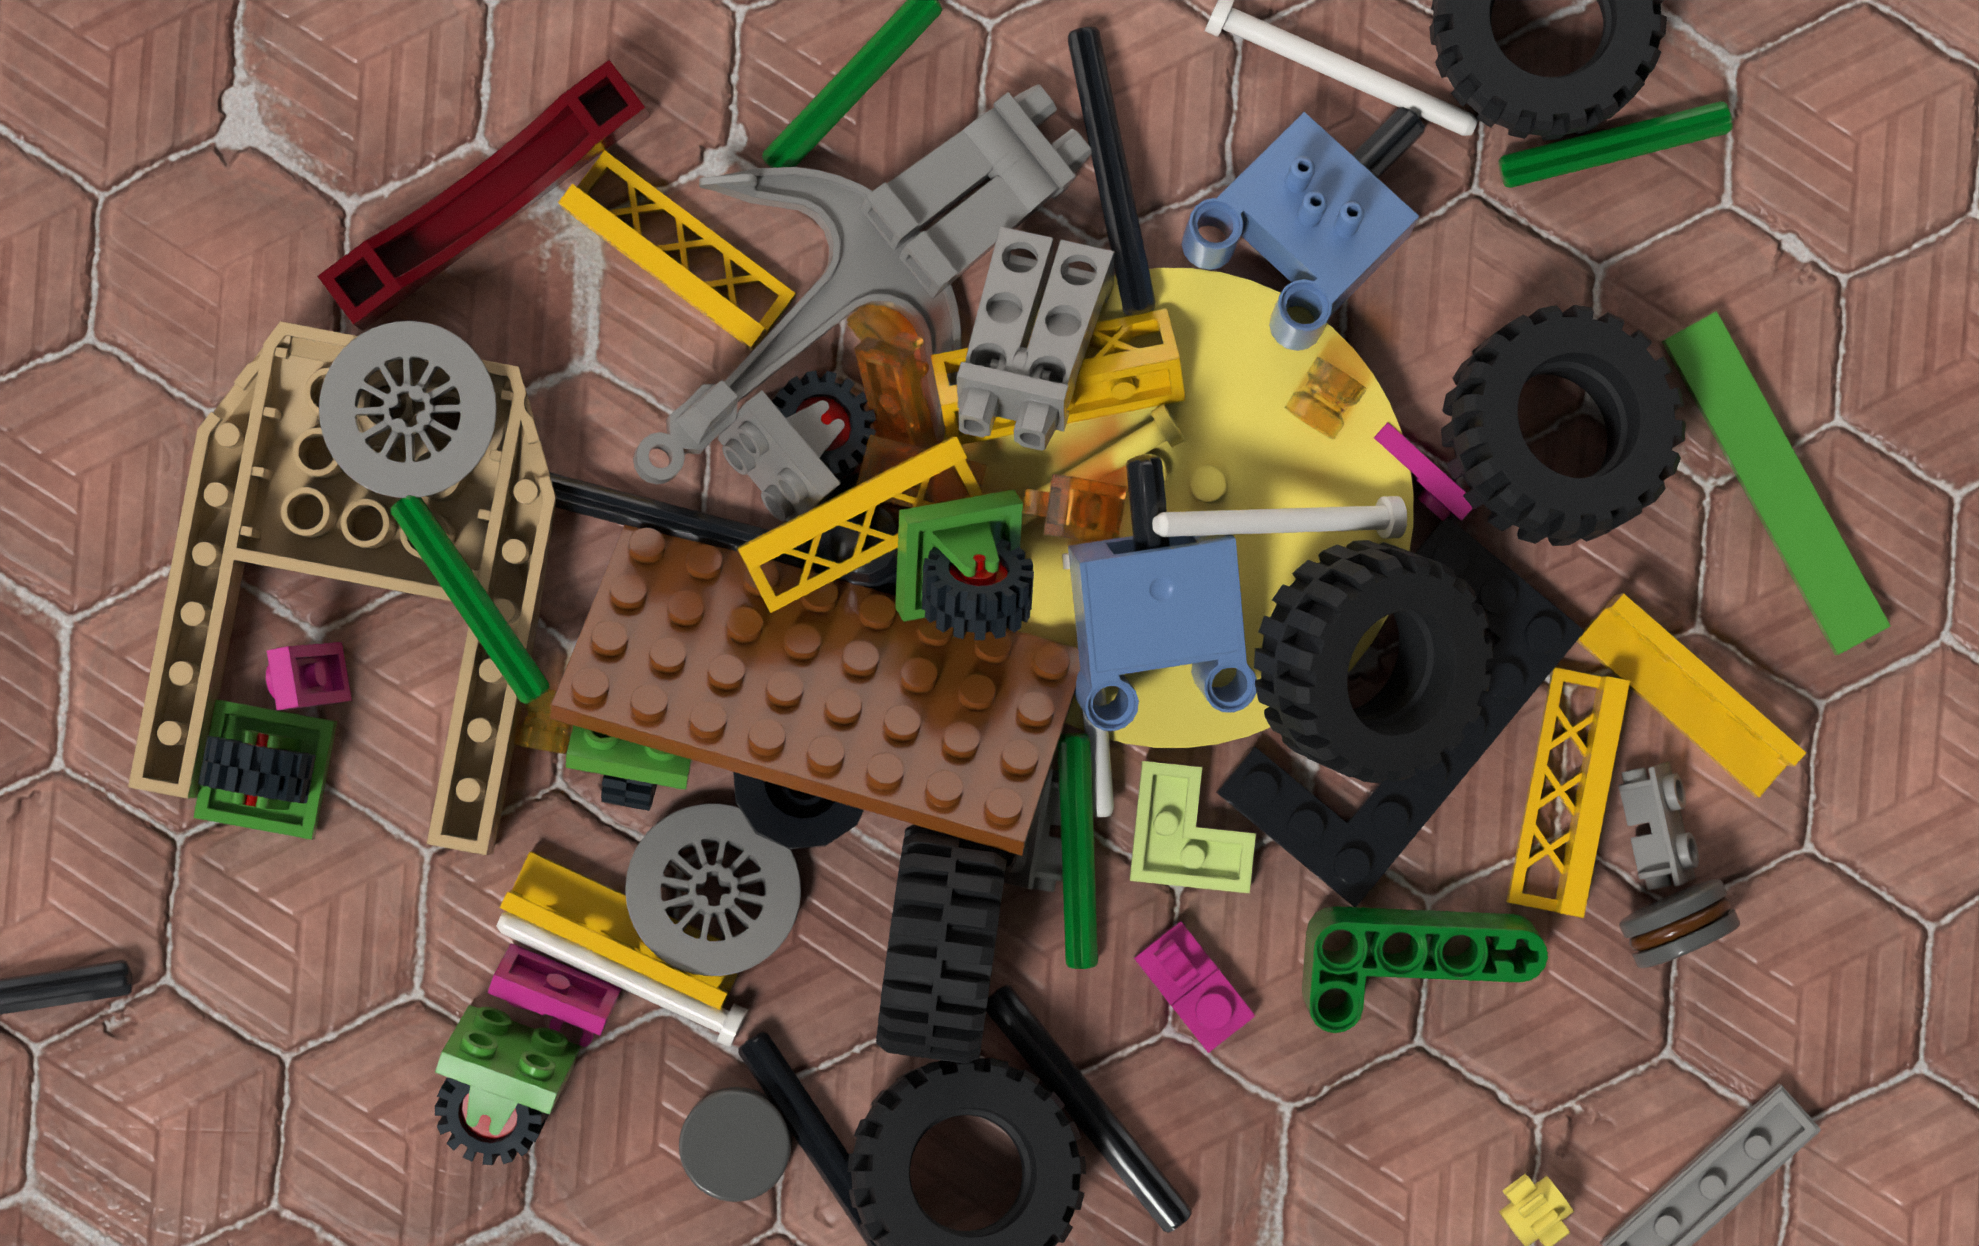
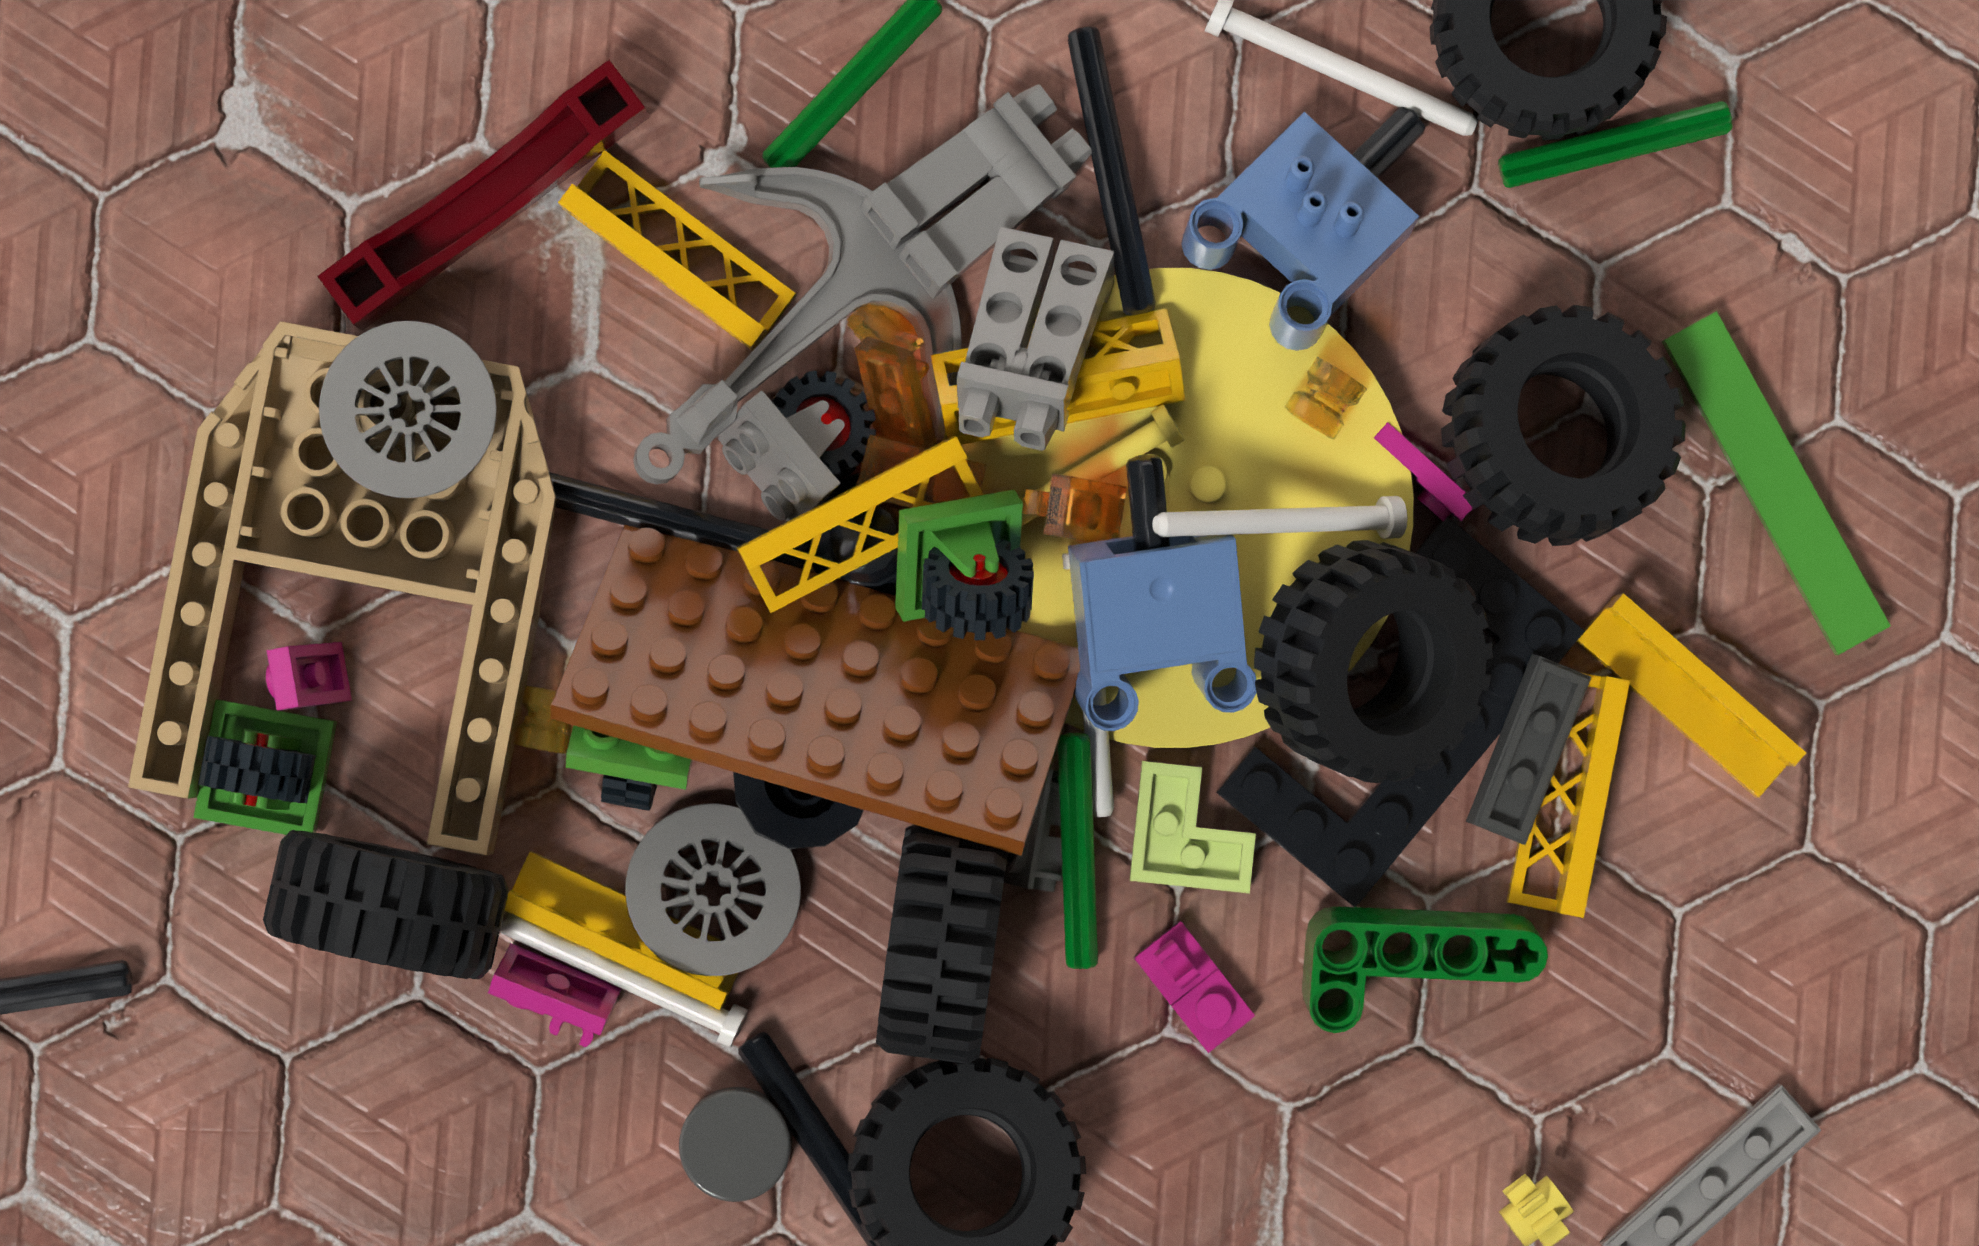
(385, 905): none -> black tyre
(470, 598): green axle -> none
(500, 1083): bright green plate -> none
(1088, 1109): black axle -> none
(1528, 749): none -> dark grey tile
(1668, 846): light grey hinge -> none
(1679, 923): dark grey head -> none

